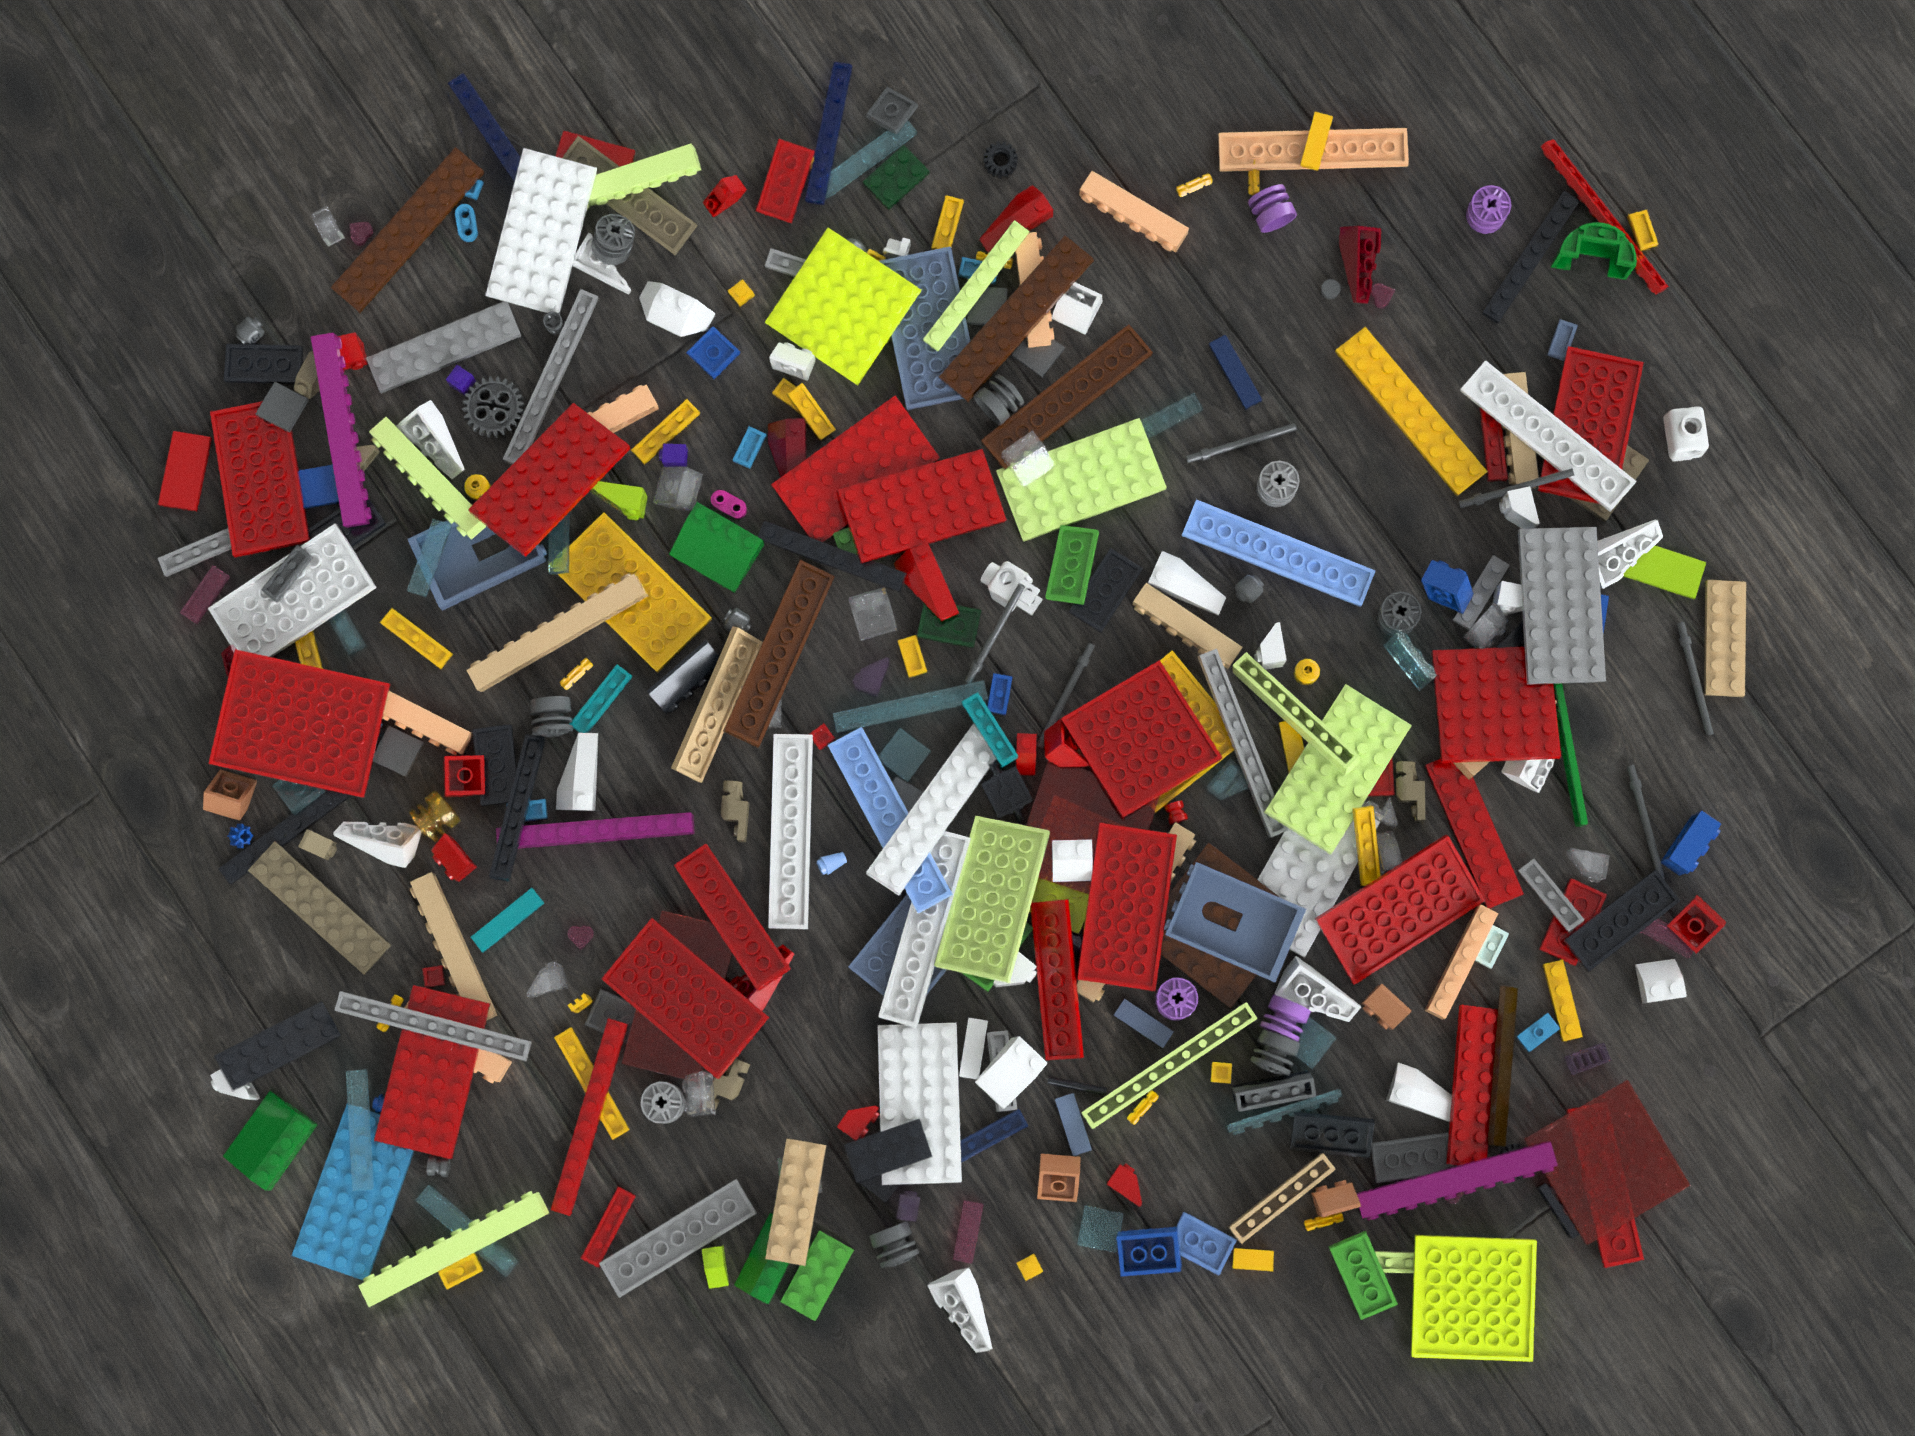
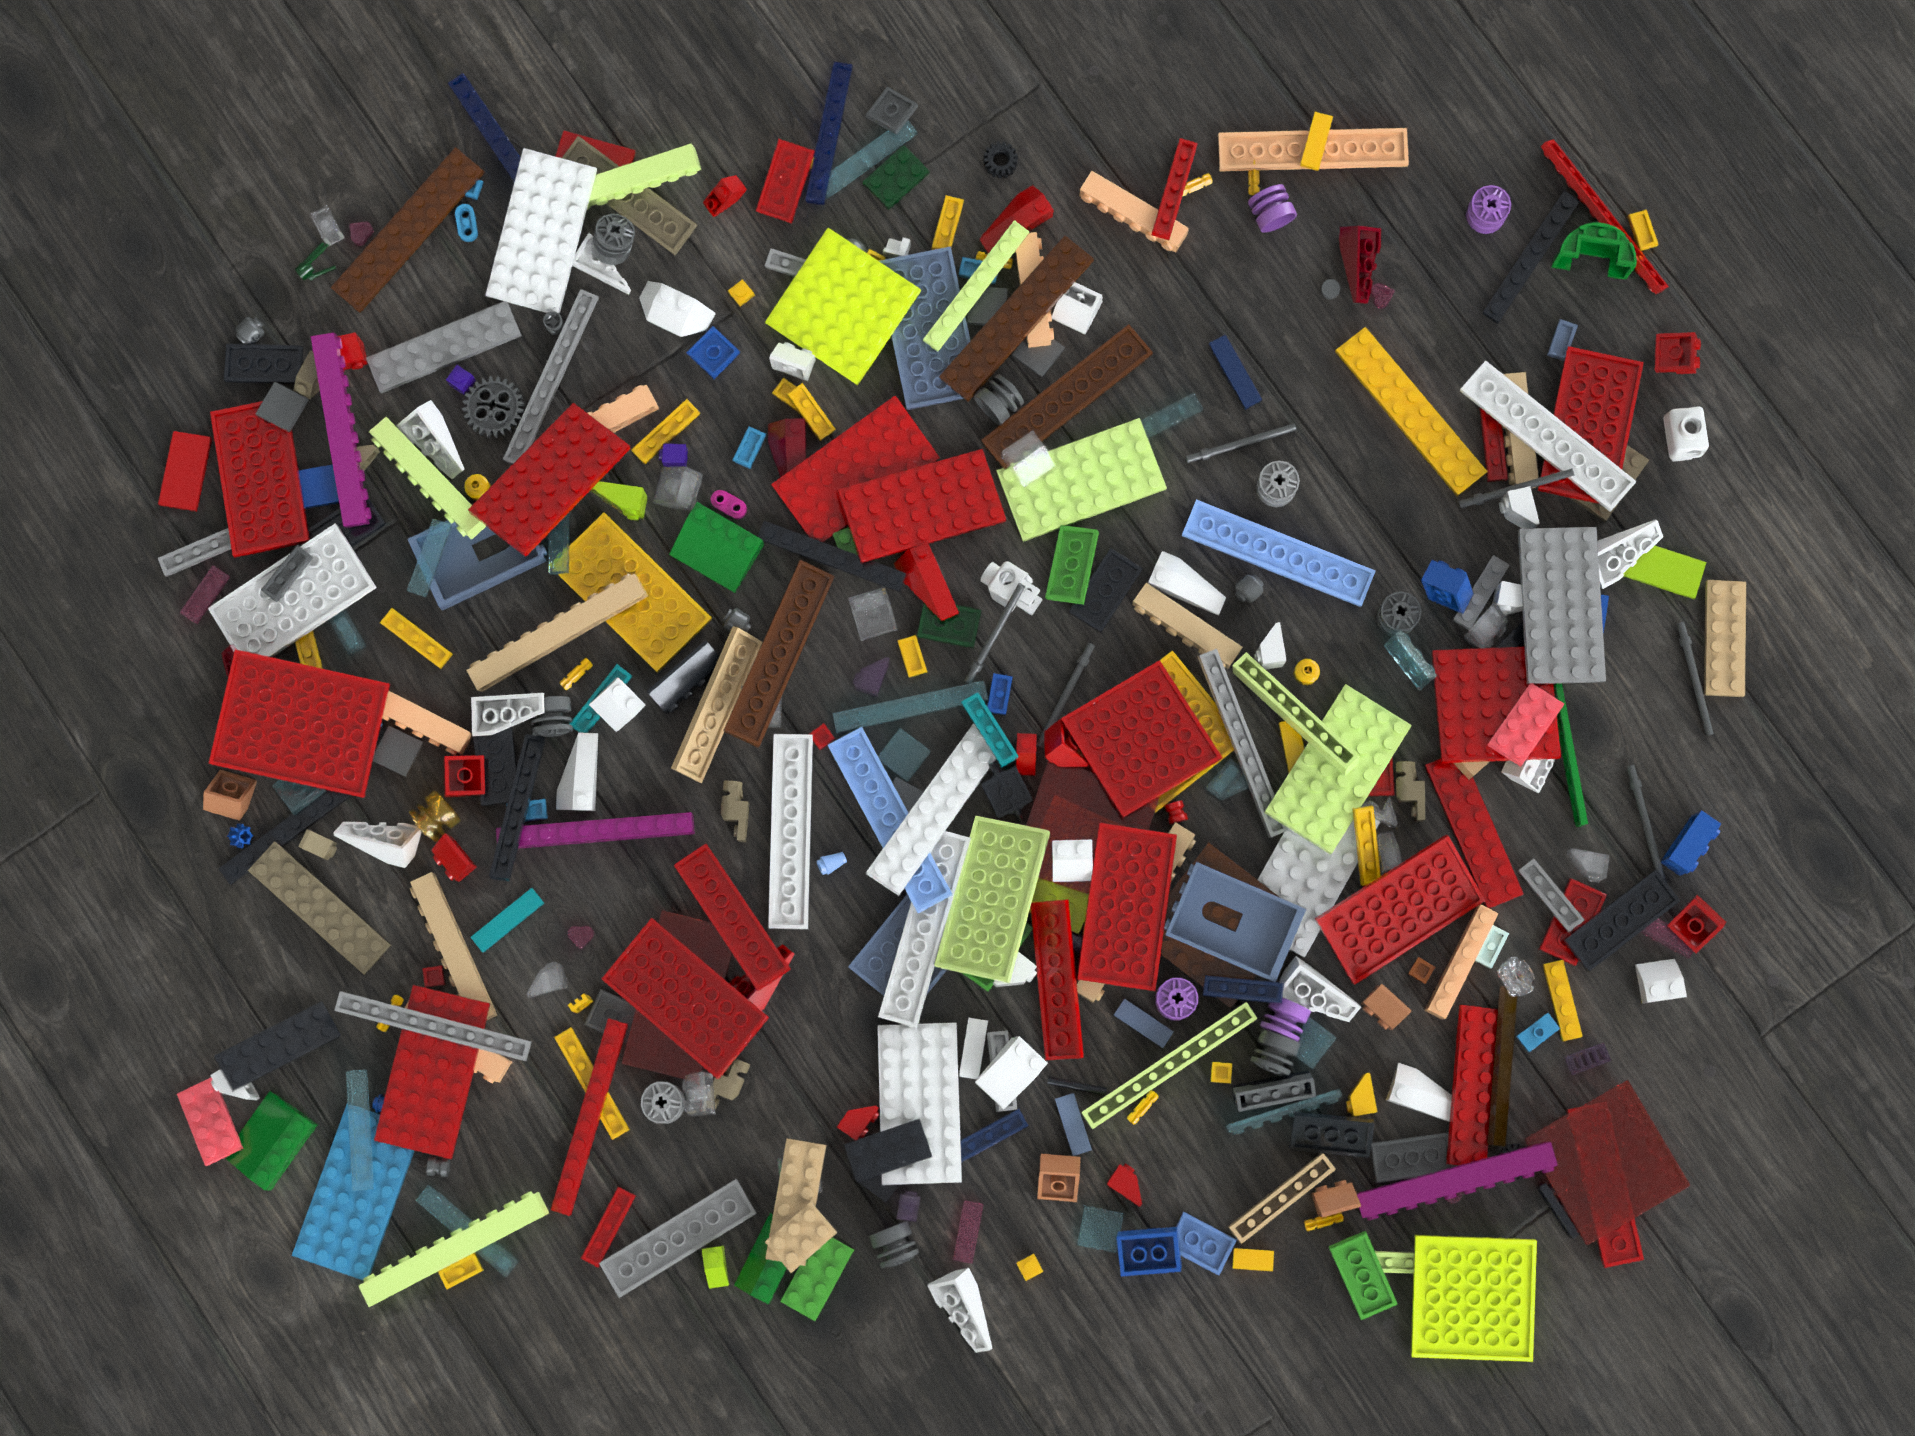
(209, 1122): none -> coral plate
(305, 268): none -> dark green plant
(501, 712): none -> white wedge
(617, 704): none -> white slope
(801, 1237): none -> tan plate
(1174, 189): none -> red tile
(1243, 989): none -> dark blue tile
(1362, 1098): none -> yellow slope
(1421, 970): none -> dark orange plate
(1516, 986): none -> clear plate
(1525, 724): none -> coral plate
(1677, 353): none -> red plate

